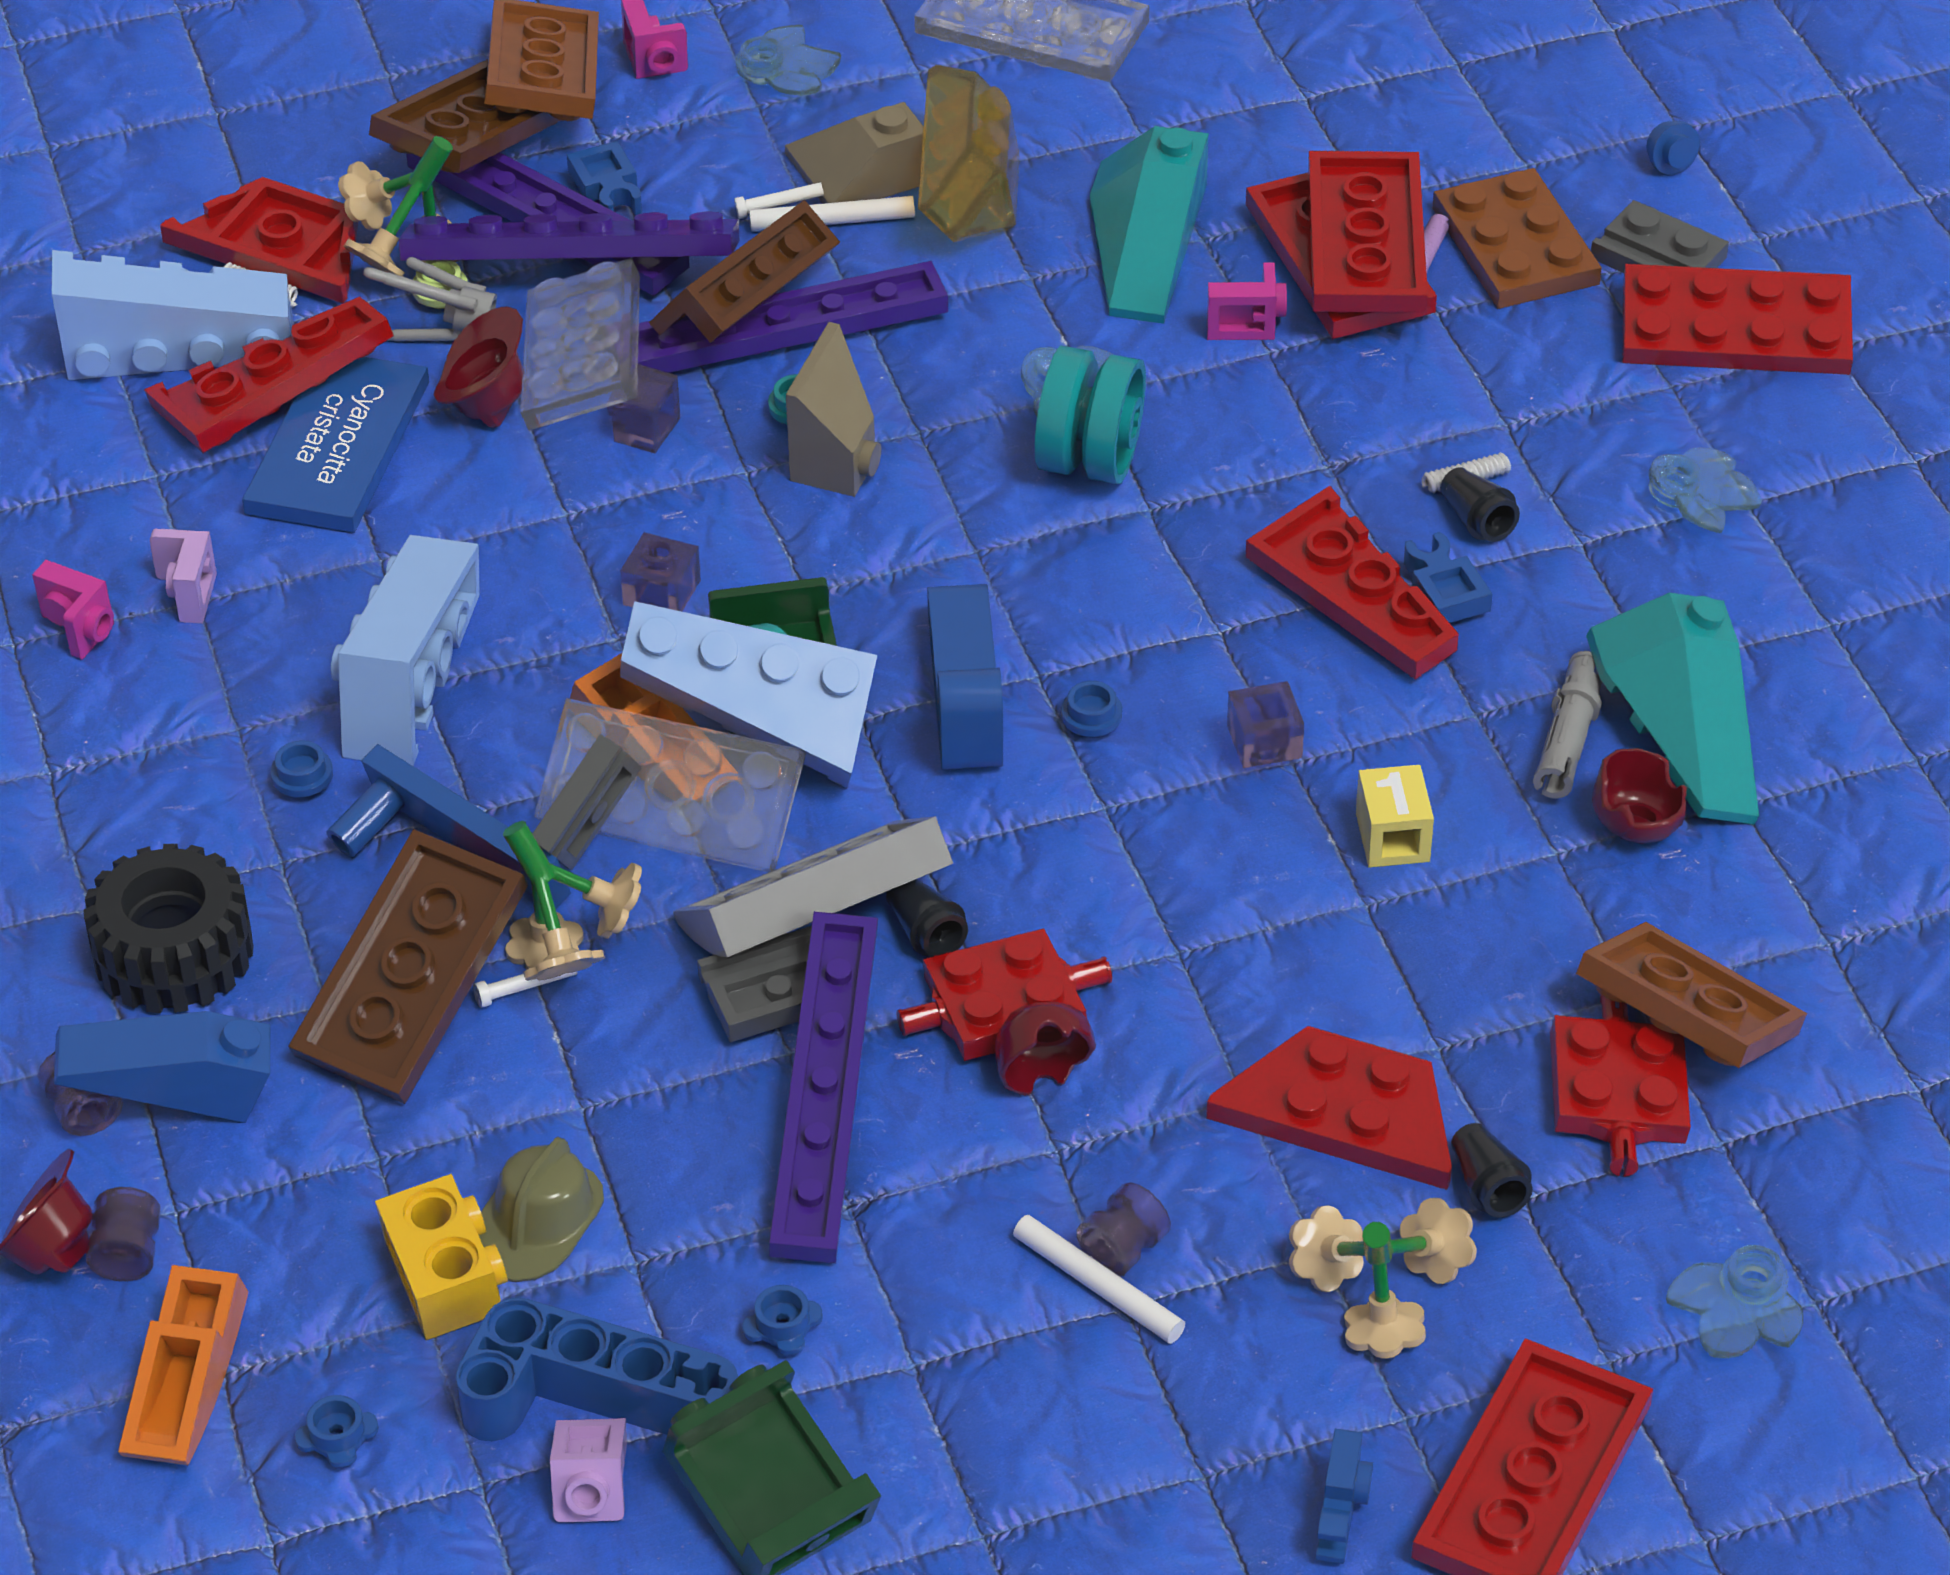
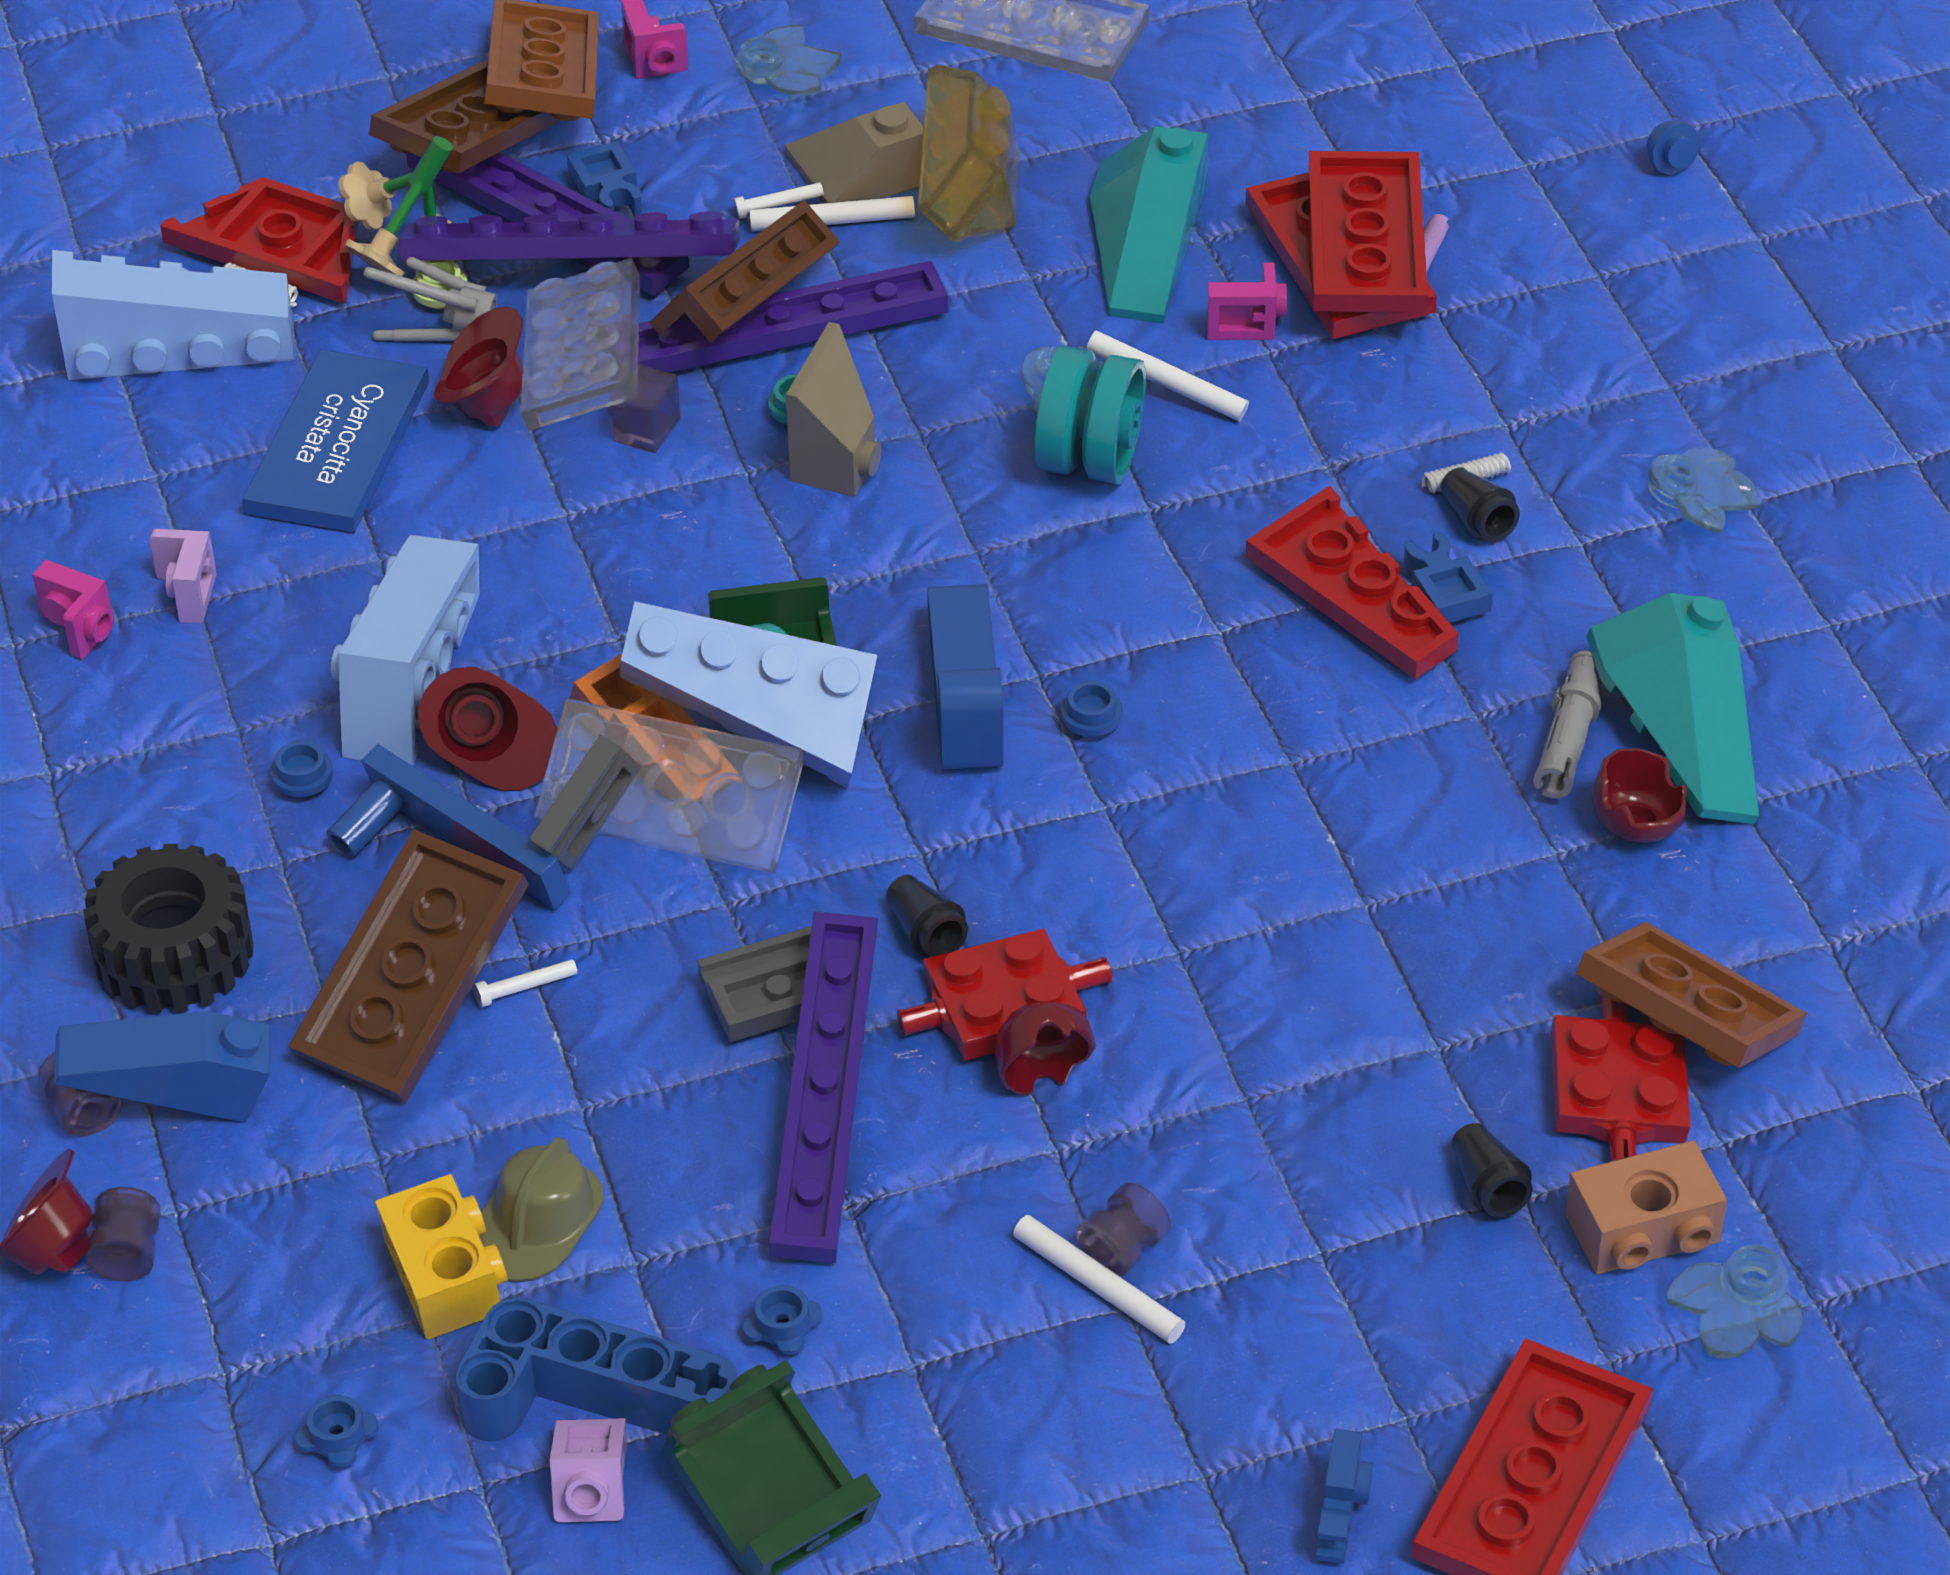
(183, 1364): orange slope -> none
(269, 374): red wing -> none
(487, 728): none -> dark red piece
(547, 941): tan plant -> none
(660, 573): clear purple plate -> none
(816, 883): light grey slope -> none
(1173, 377): none -> white bar
(1265, 724): clear purple plate -> none
(1332, 1250): tan plant -> none
(1343, 1103): red wing -> none
(1394, 816): light yellow brick -> none
(1517, 238): dark orange plate -> none
(1646, 1207): none -> nougat brick
(1654, 238): dark grey plate -> none
(1737, 319): red plate -> none

